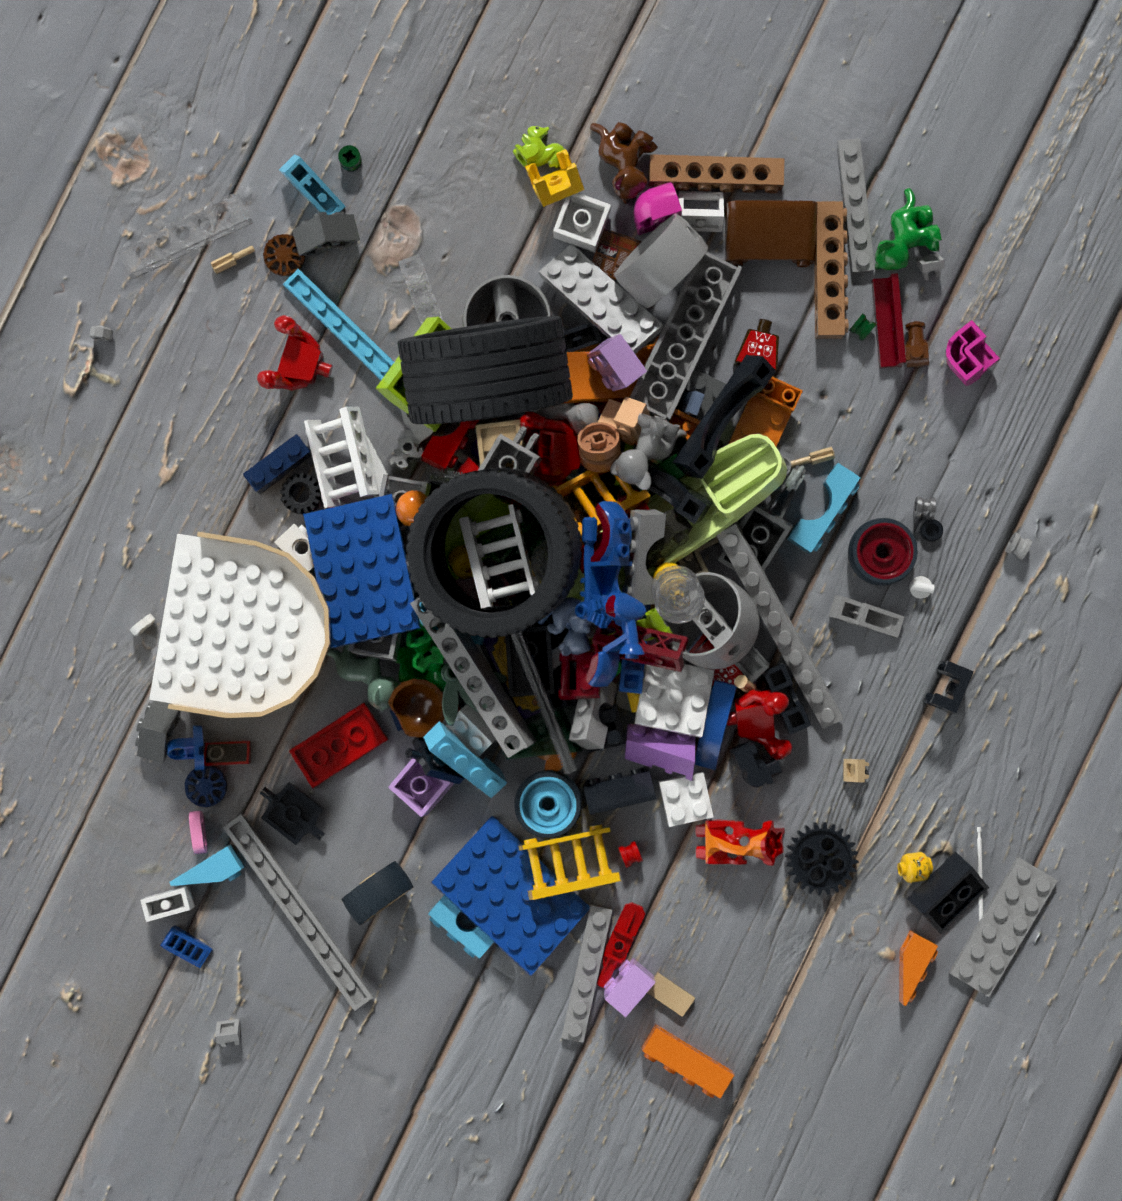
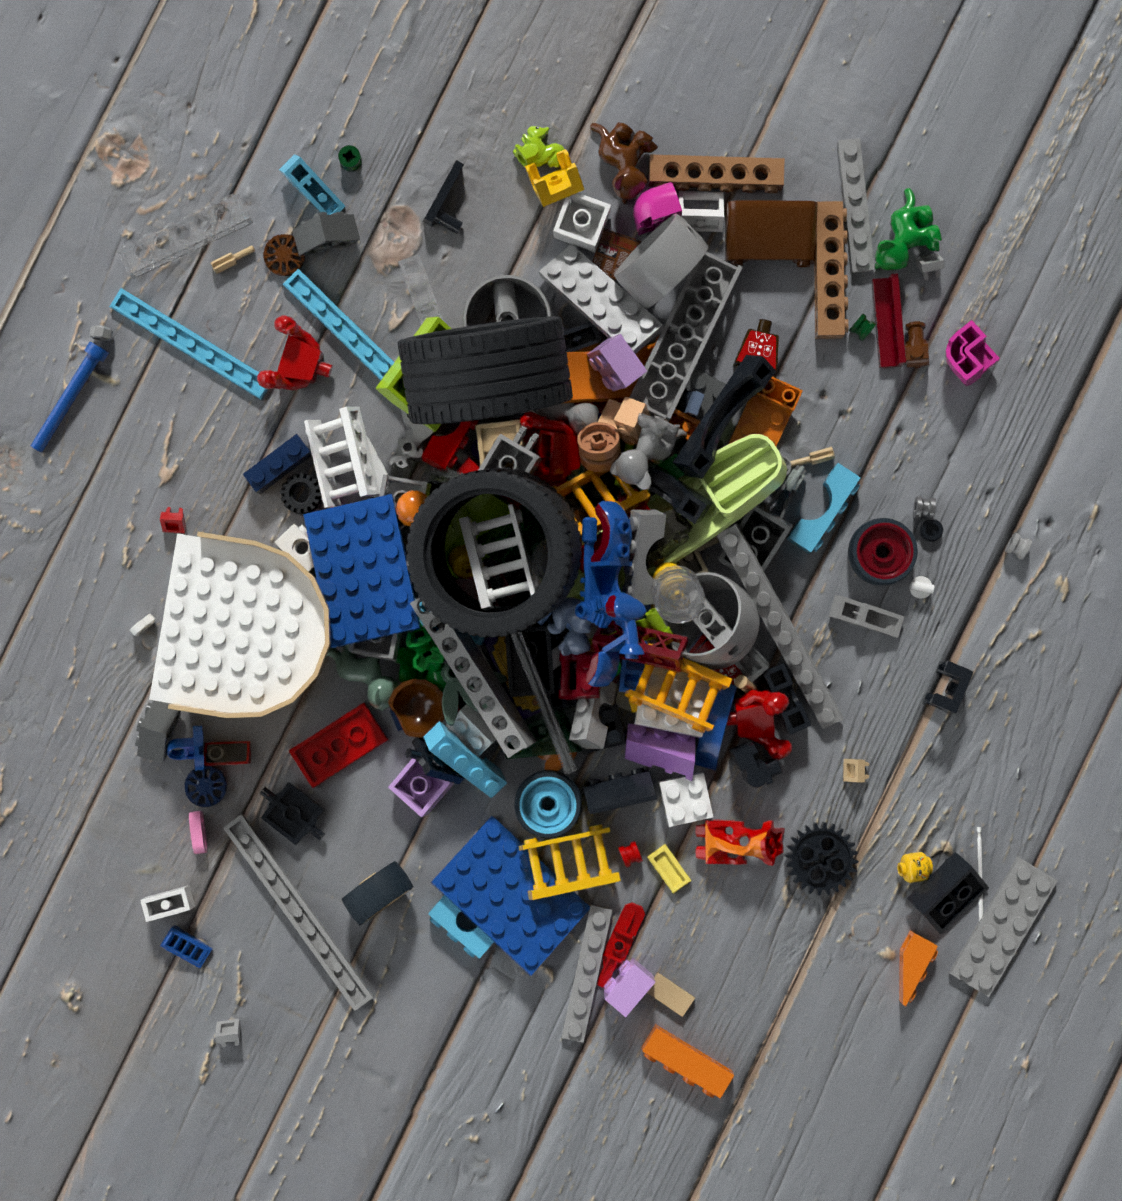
(94, 354): none -> blue piece
(173, 522): none -> red tile
(188, 342): none -> medium azure tile
(214, 869): medium azure slope -> none
(438, 215): none -> black piece
(669, 868): none -> light yellow tile
(695, 674): none -> light orange fence

